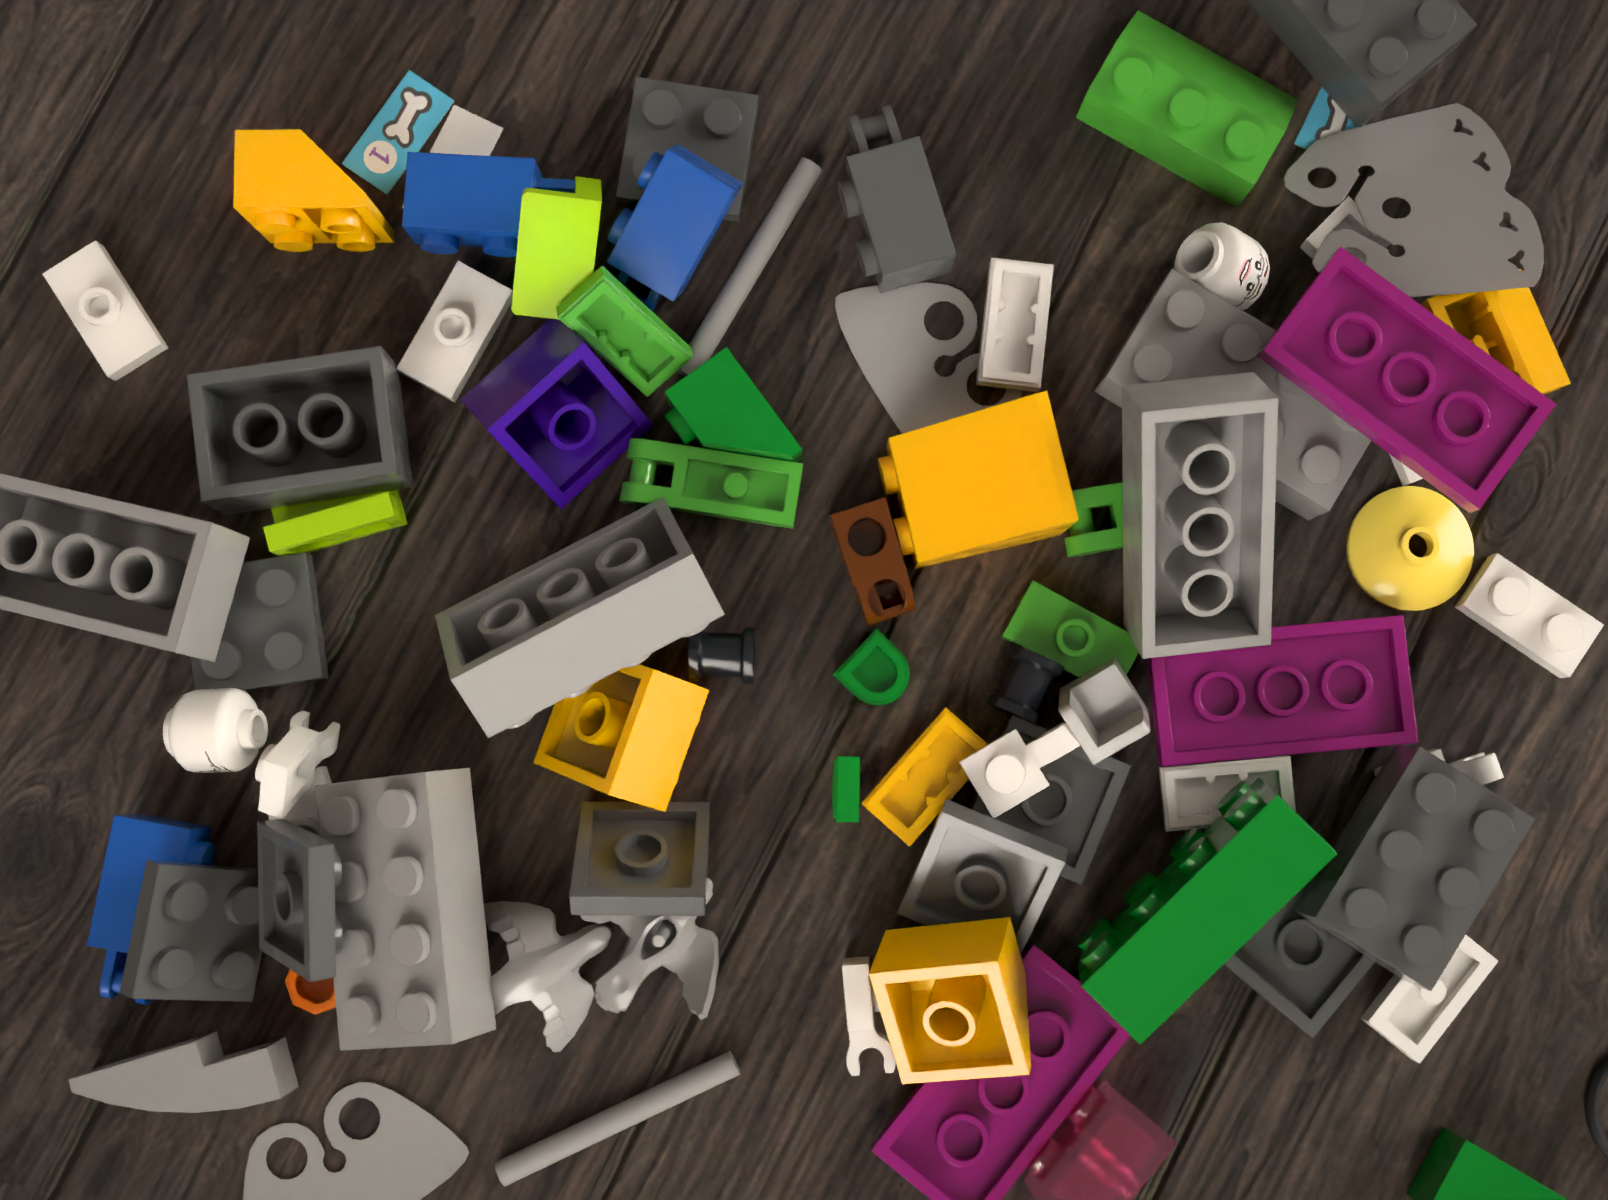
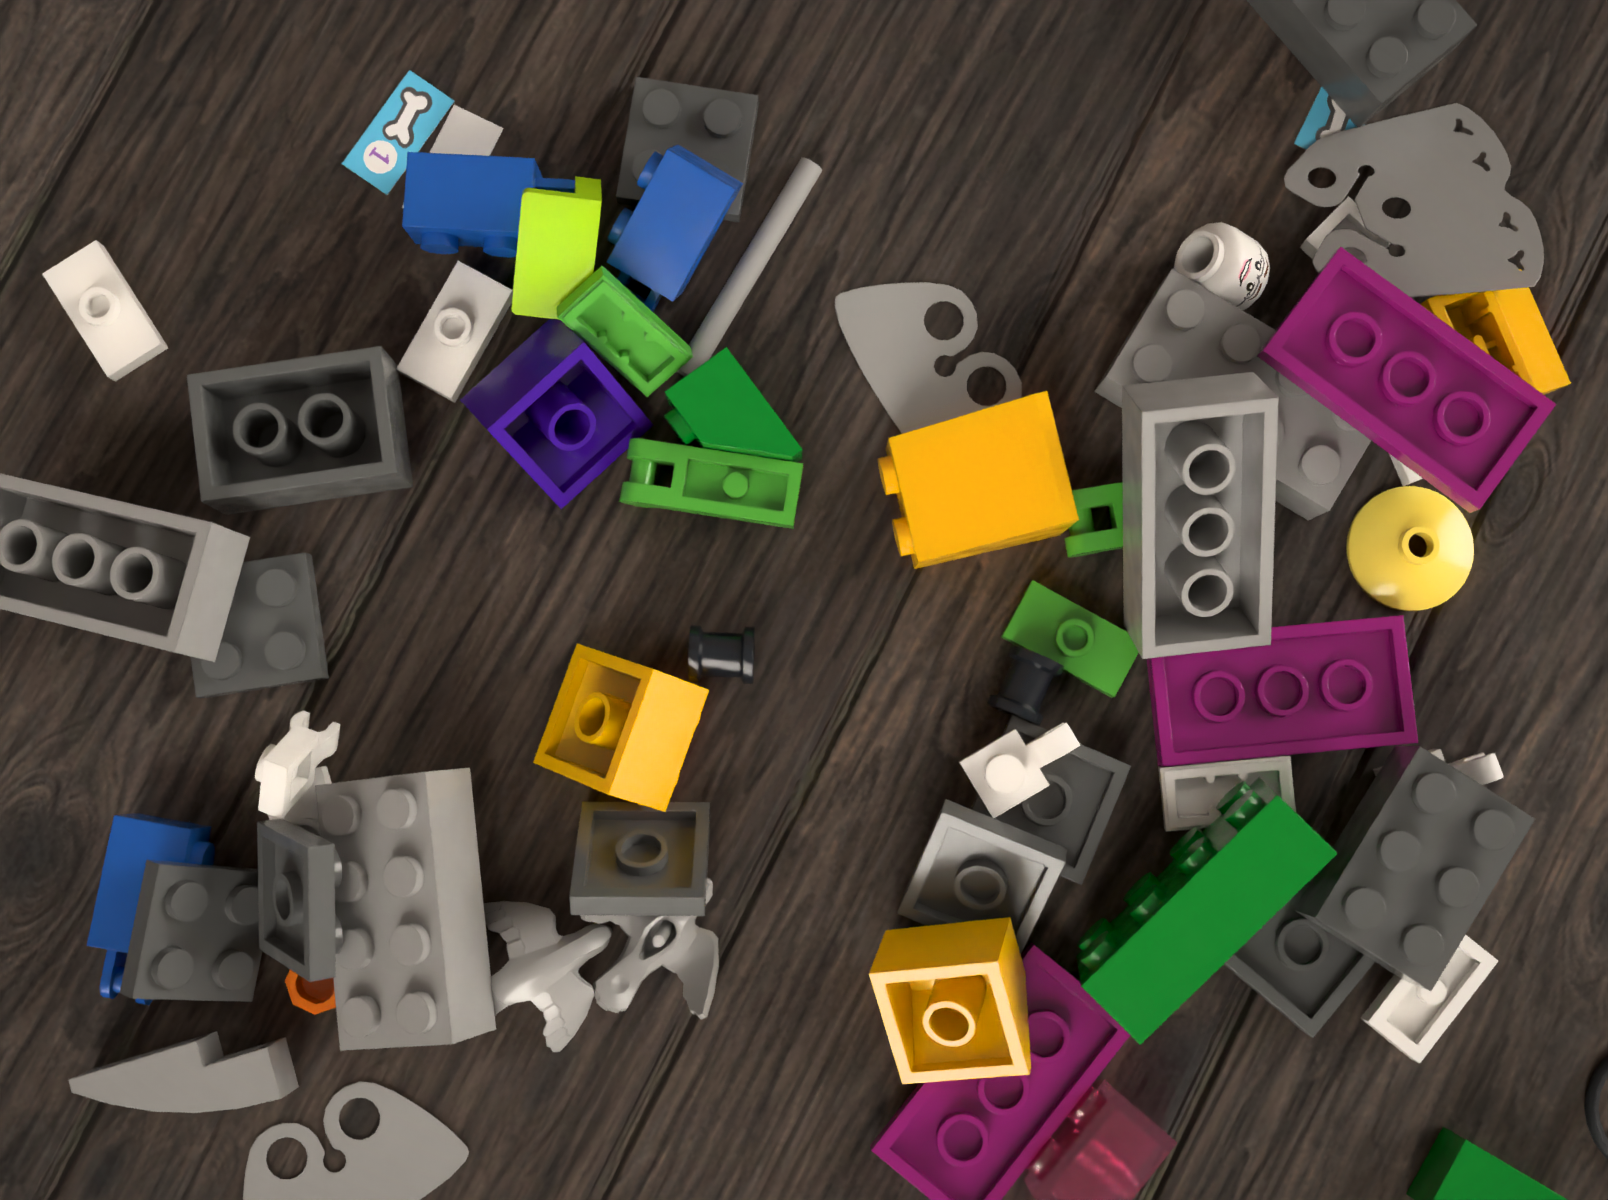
(215, 730): white head -> none
(301, 195): yellow slope -> none
(332, 522): lime panel -> none
(575, 618): light grey brick -> none
(616, 1118): light grey bar -> none
(846, 789): green tile -> none
(860, 1014): white plate -> none
(873, 560): reddish brown leg -> none
(875, 671): green tile -> none
(895, 205): dark grey brick -> none
(924, 777): yellow plate -> none
(1014, 324): white plate -> none
(1104, 710): light grey panel -> none
(1187, 109): bright green slope -> none
(1529, 616): white plate -> none

